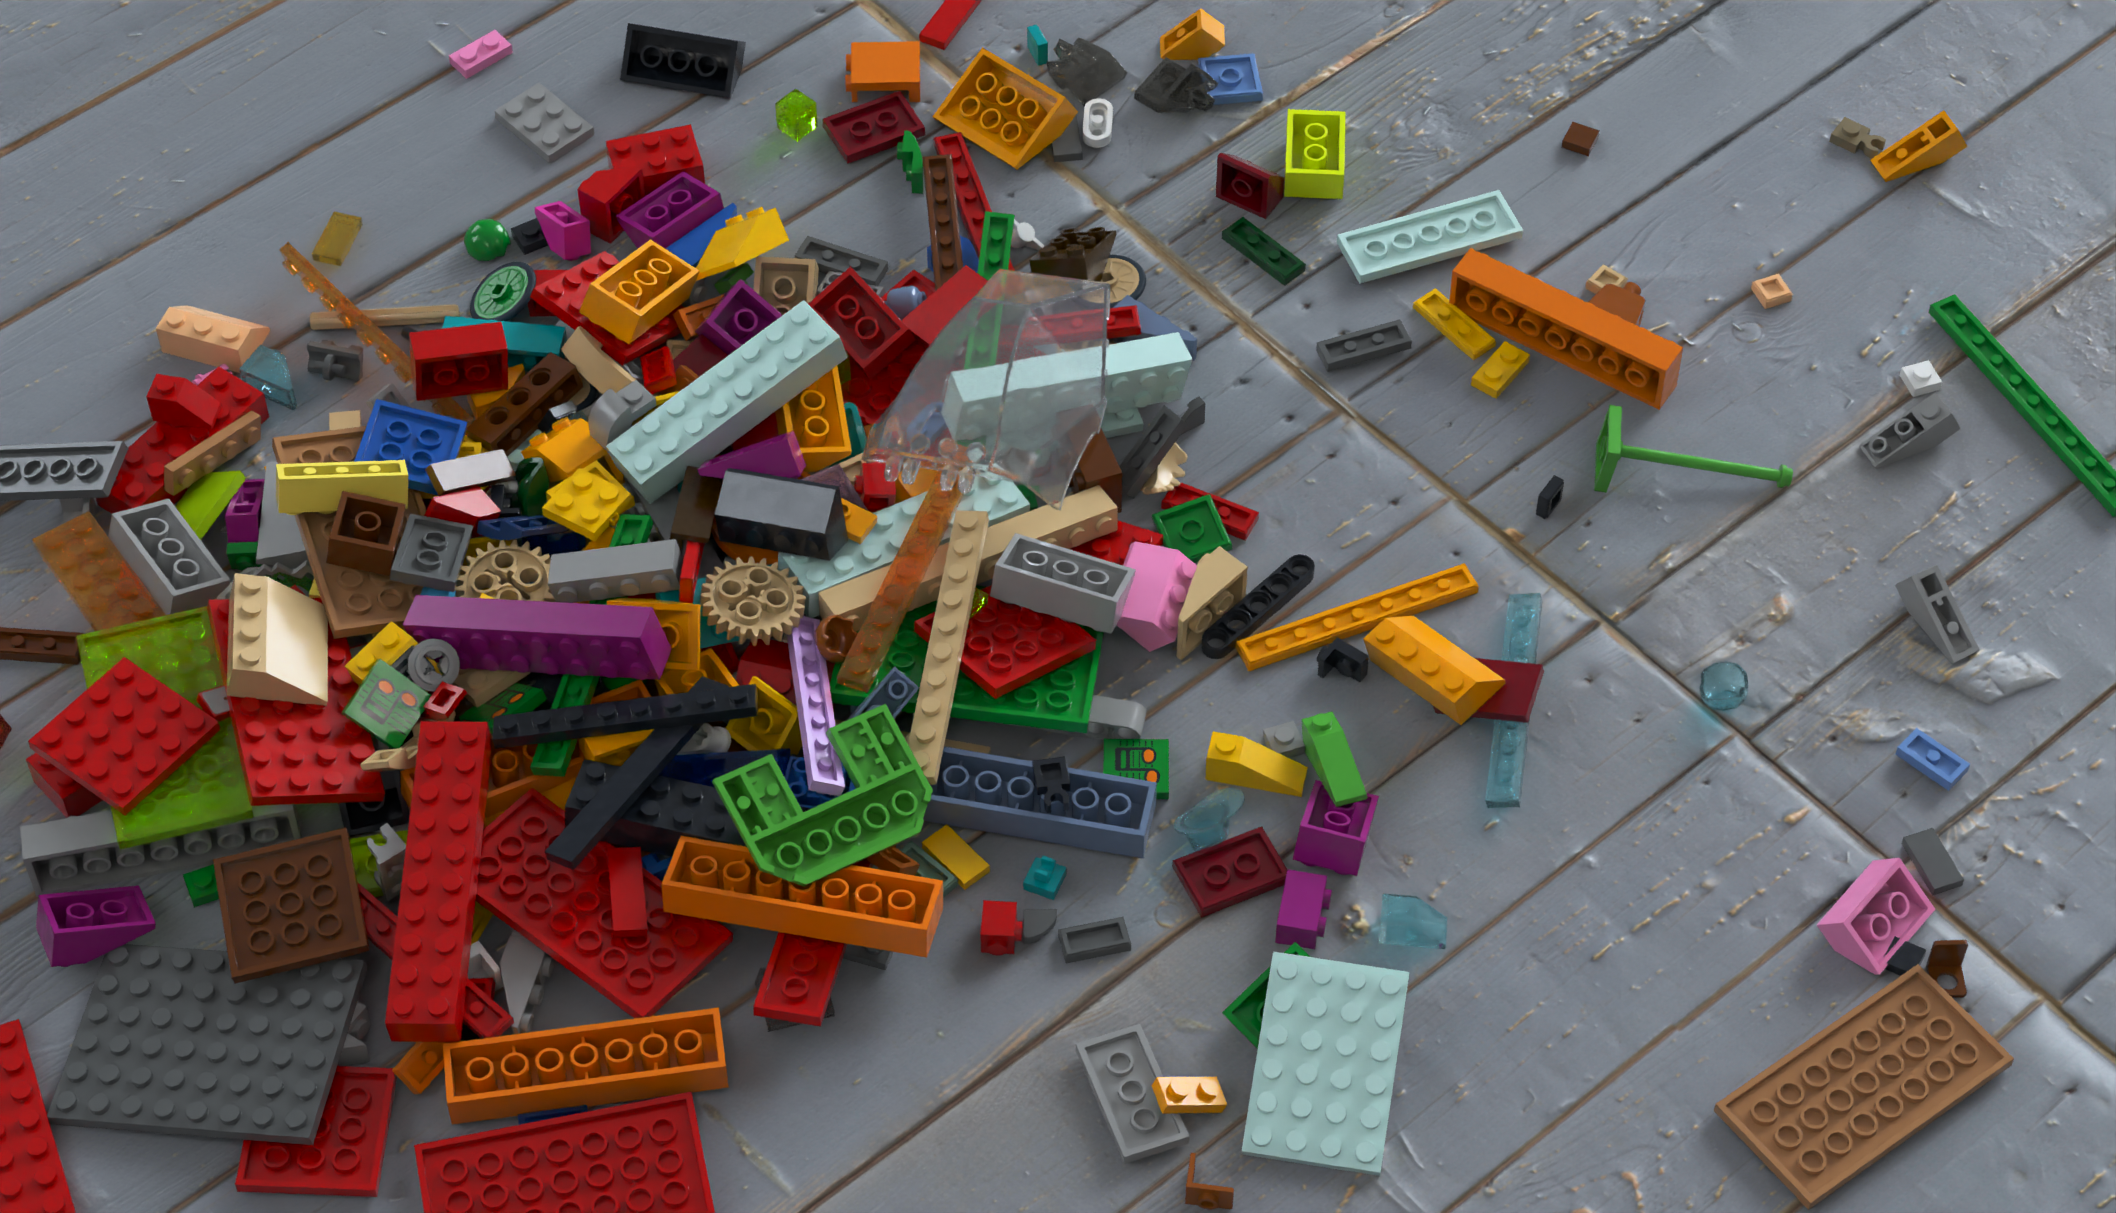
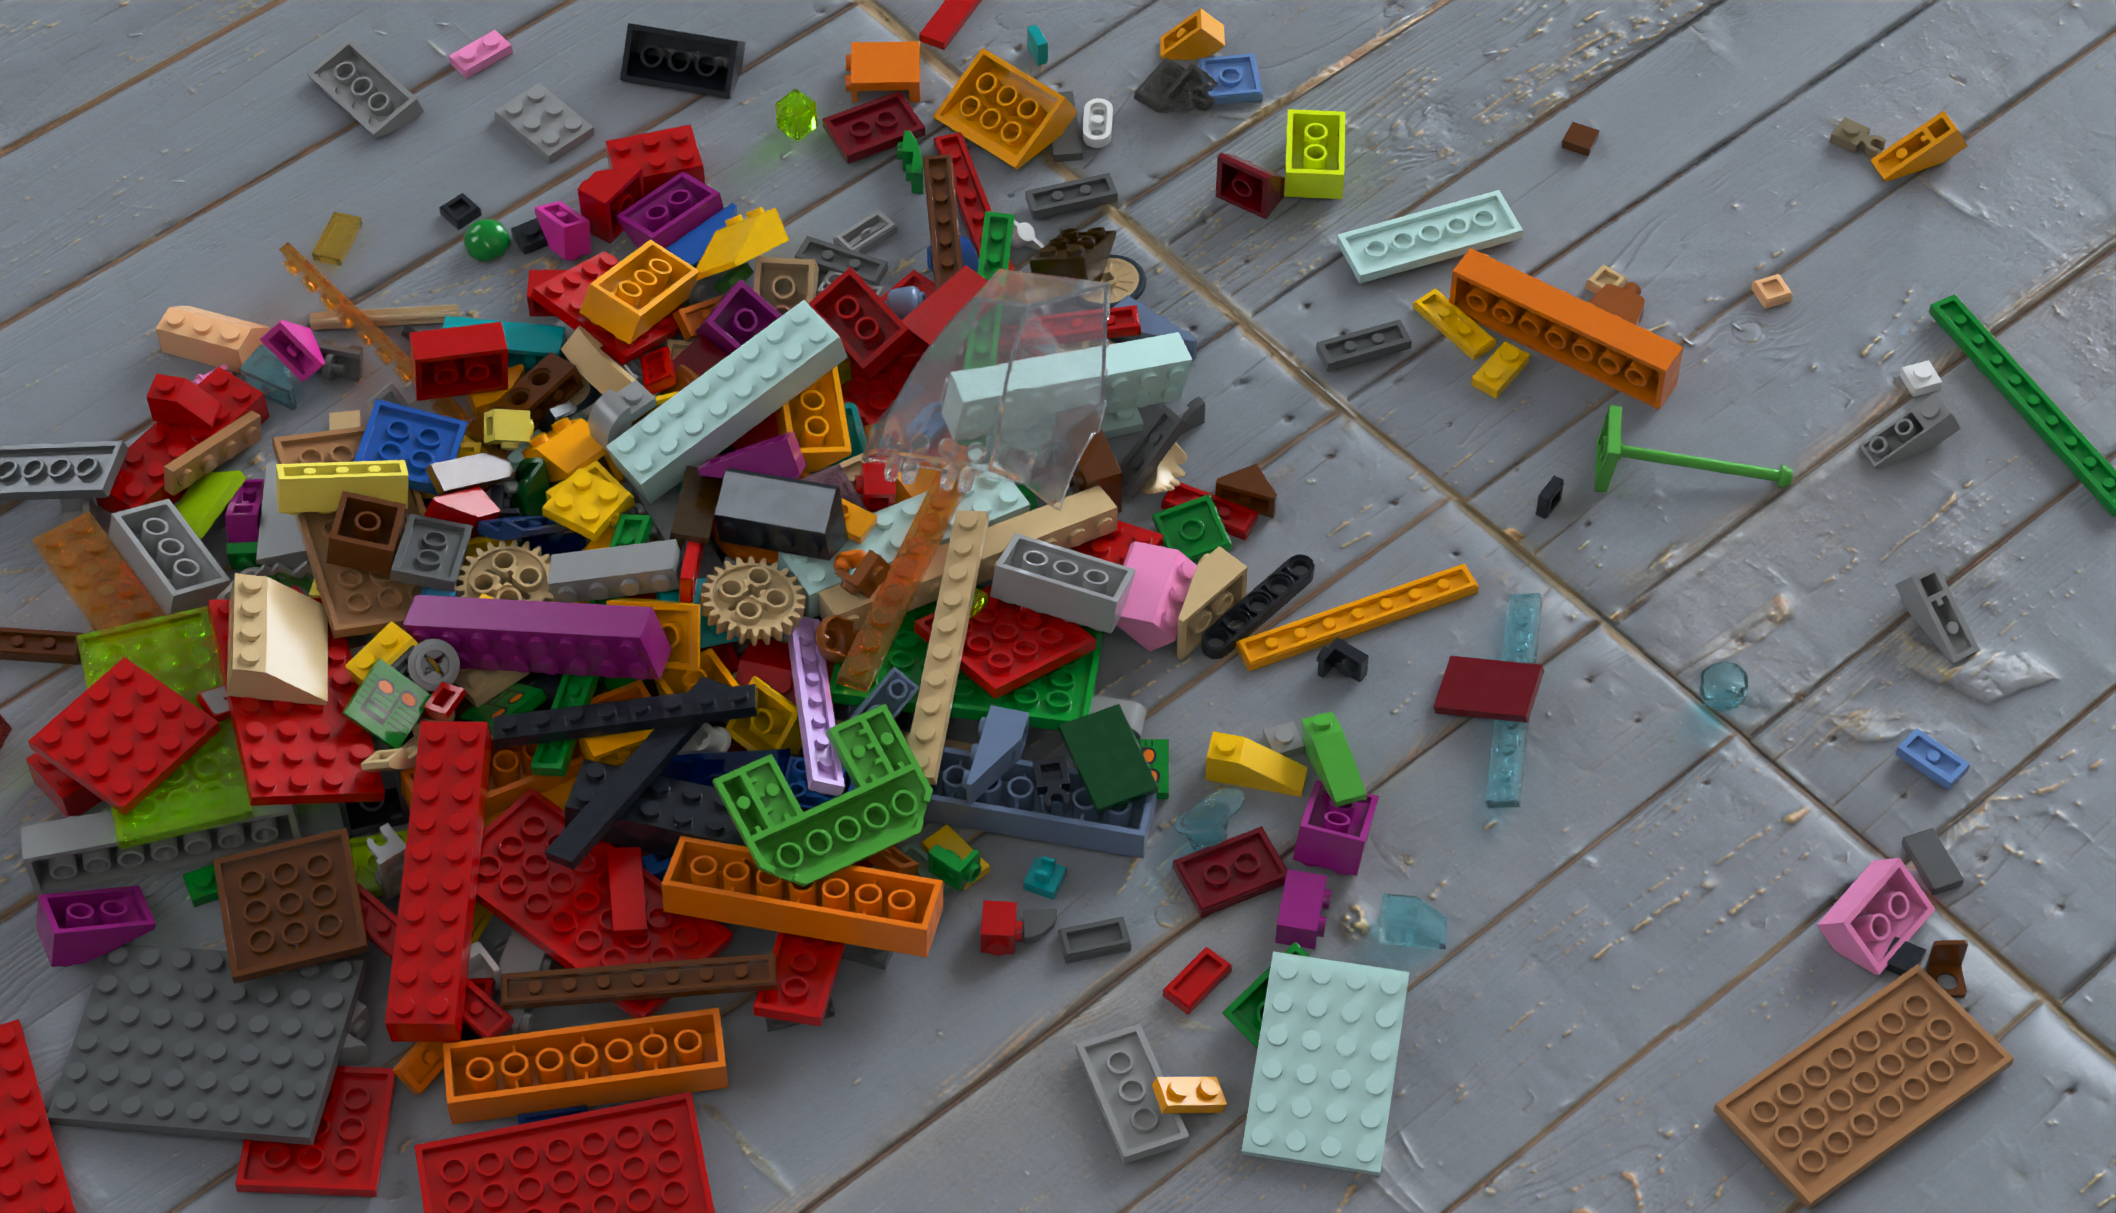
(294, 348): none -> dark pink slope
(365, 90): none -> light grey slope
(460, 211): none -> black tile
(503, 292): green wheel -> none
(508, 428): none -> light yellow brick
(638, 981): none -> reddish brown tile
(848, 559): none -> orange arm
(866, 577): none -> dark orange bracket
(869, 237): none -> light grey tile
(951, 869): none -> green bracket
(999, 748): none -> sand blue slope
(1071, 196): none -> dark grey plate
(1084, 69): clear smoke plate -> none
(1108, 758): none -> dark green tile
(1197, 980): none -> red tile
(1205, 1195): dark orange bracket -> none
(1249, 489): none -> reddish brown slope
(1263, 251): dark green tile -> none
(1432, 666): light orange slope -> none

